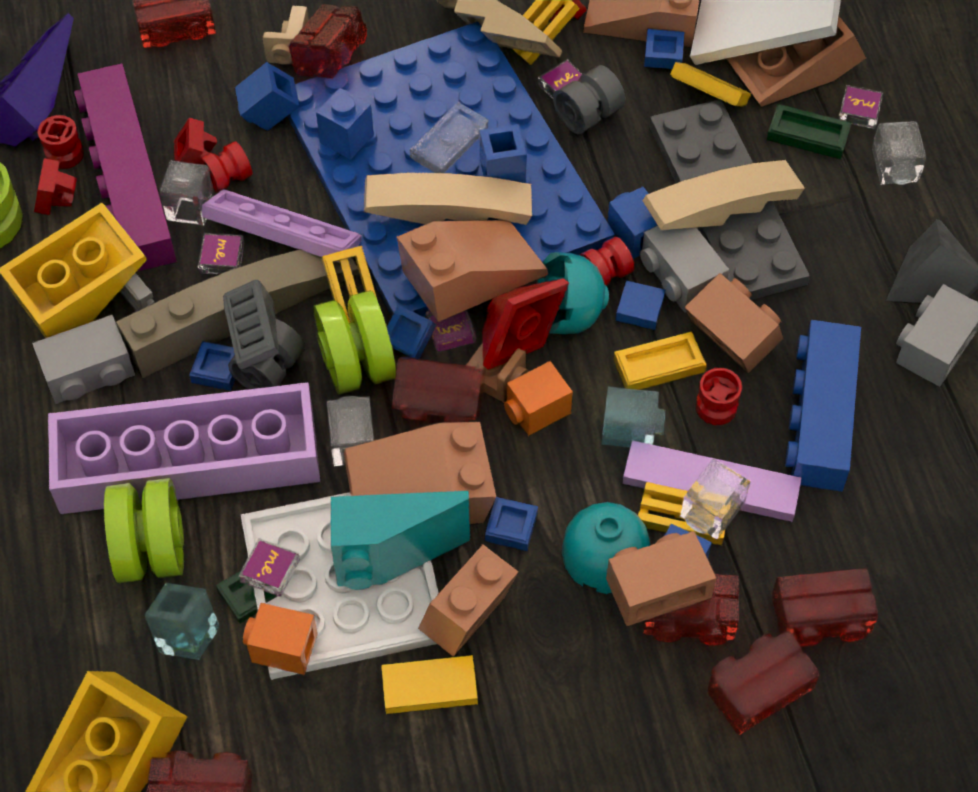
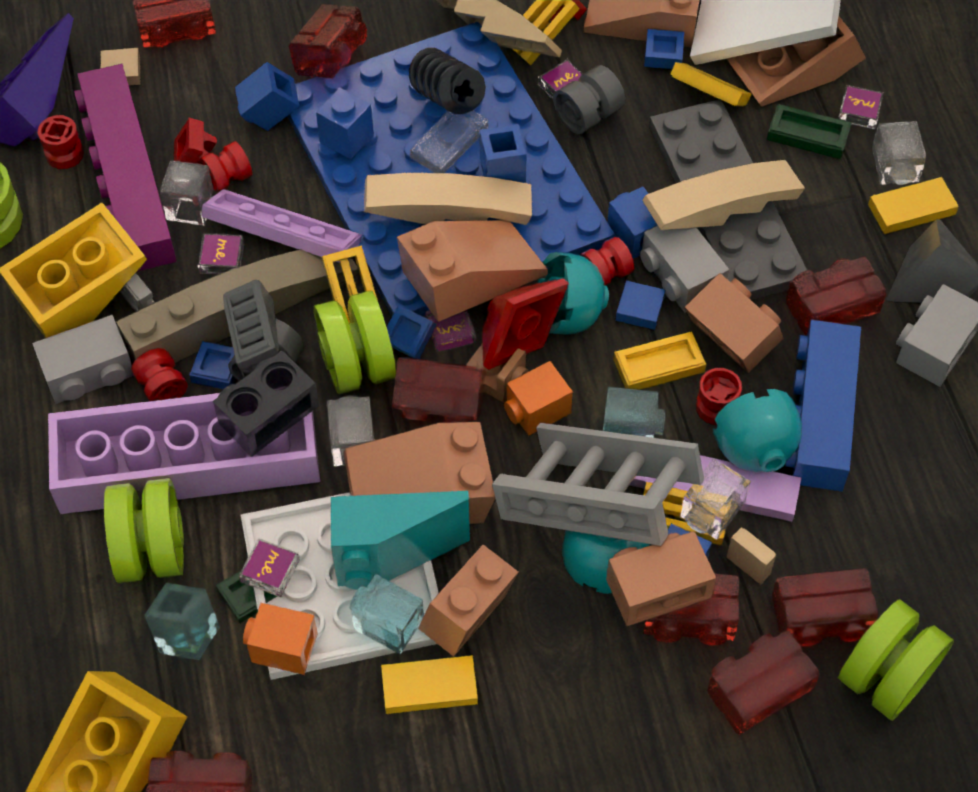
(54, 188): red tile -> none
(129, 58): none -> tan tile
(158, 375): none -> red wheel
(272, 409): none -> black brick
(277, 44): tan bracket -> none
(386, 613): none -> clear light blue brick
(446, 81): none -> black piece
(511, 523): blue tile -> none
(595, 510): none -> light grey fence
(751, 555): none -> tan tile
(759, 431): none -> teal cylinder
(836, 294): none -> clear red brick
(888, 654): none -> lime wheel
(913, 205): none -> yellow tile

